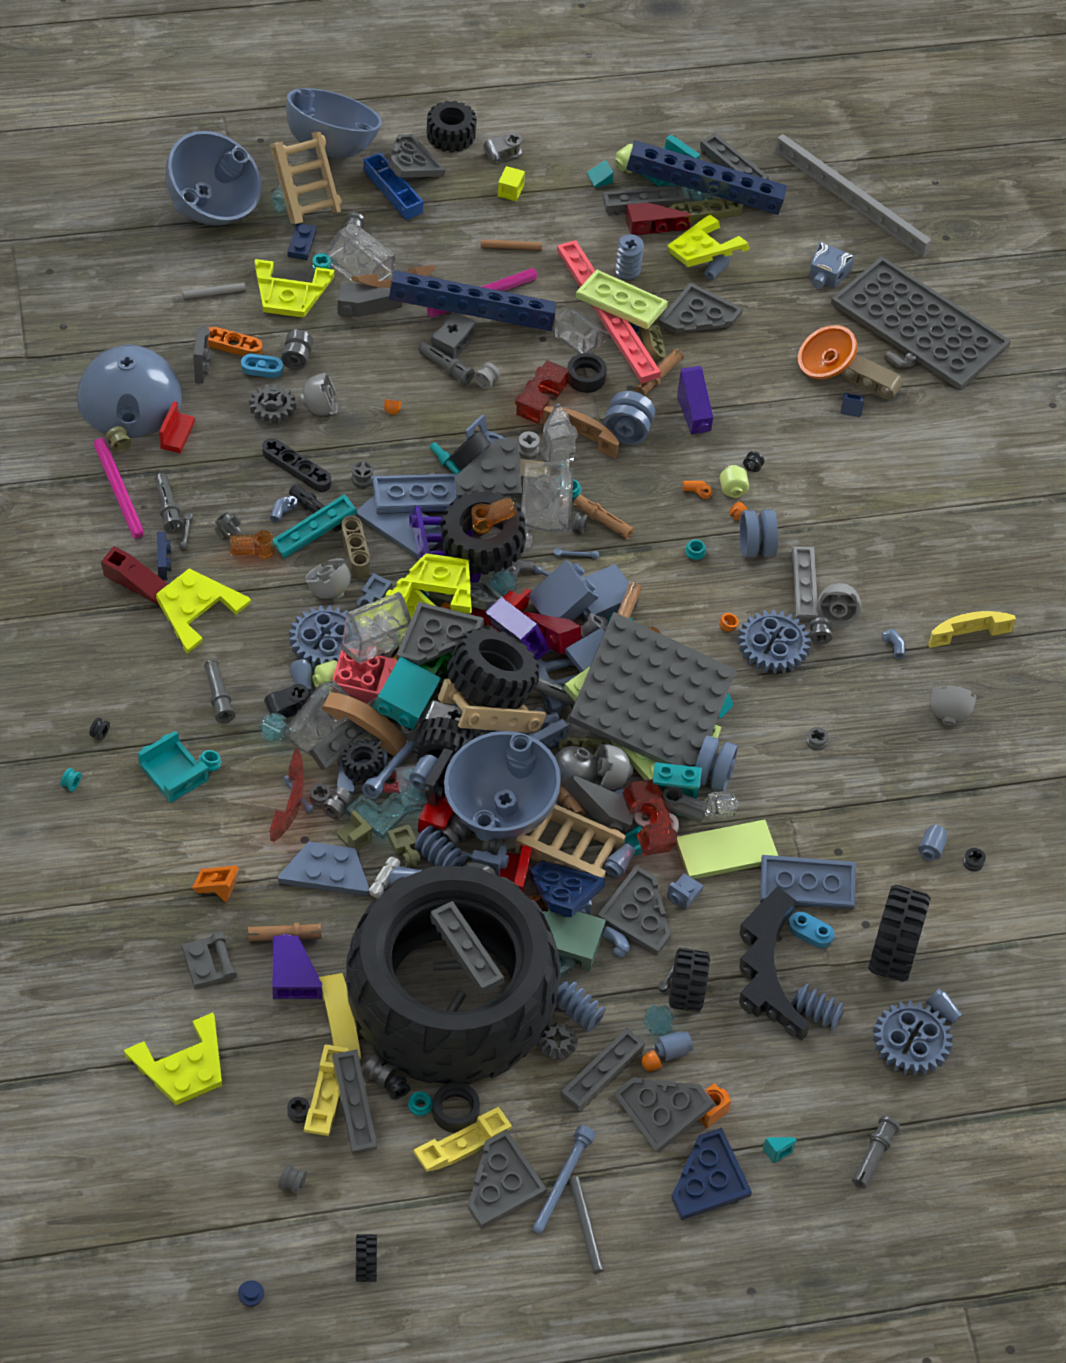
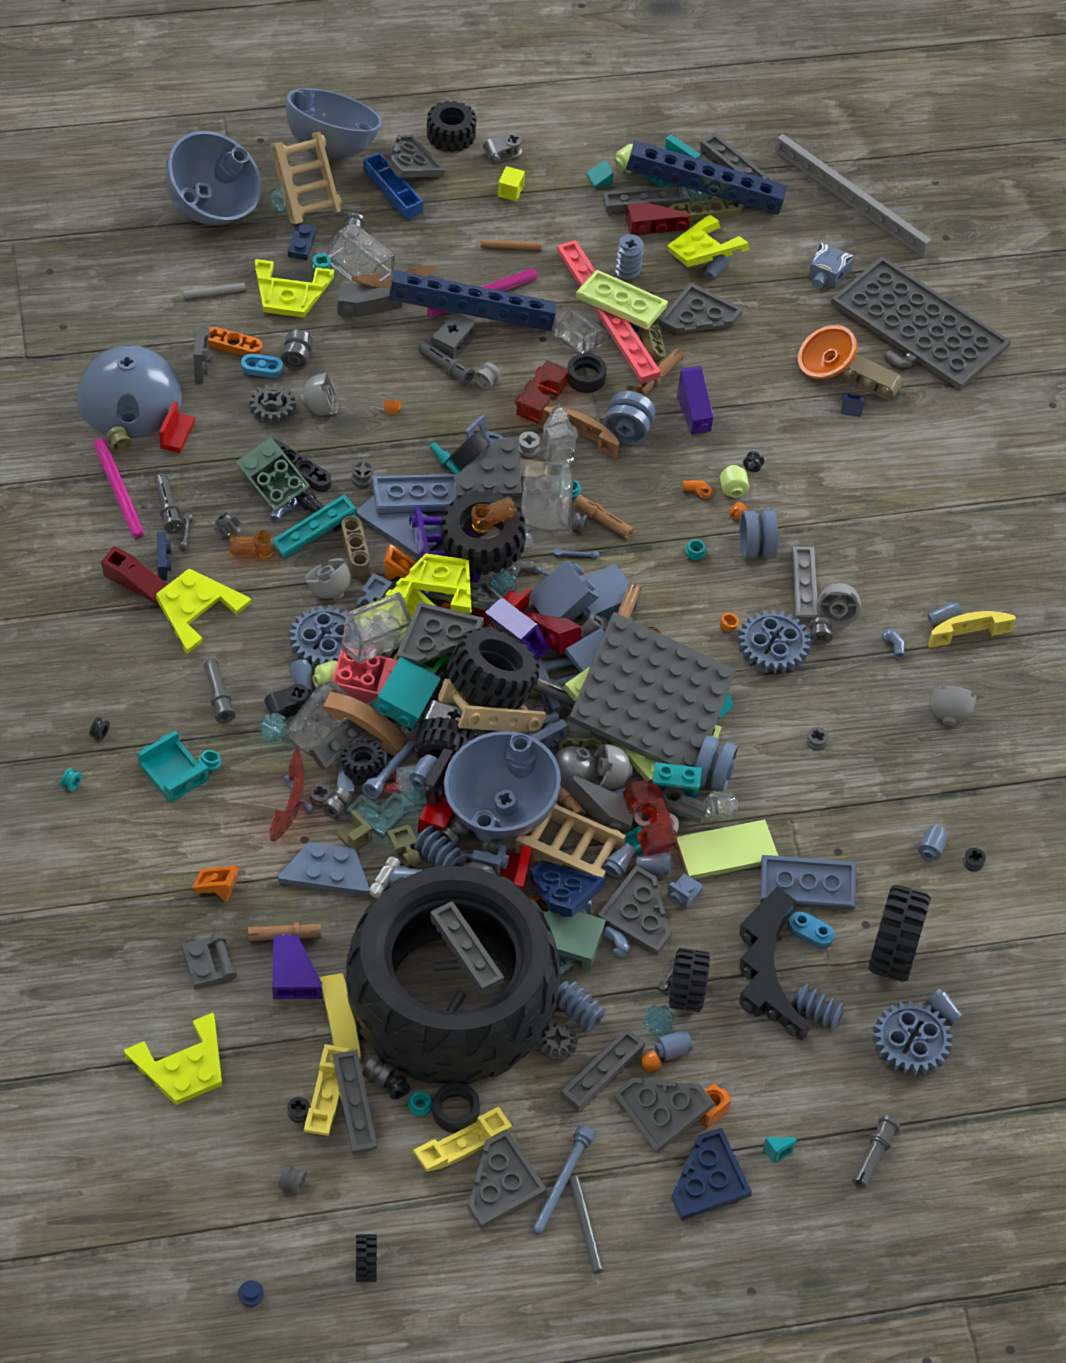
(272, 474): none -> sand green slope
(397, 563): none -> orange slope
(655, 863): none -> sand blue cone
(944, 613): none -> sand blue cone

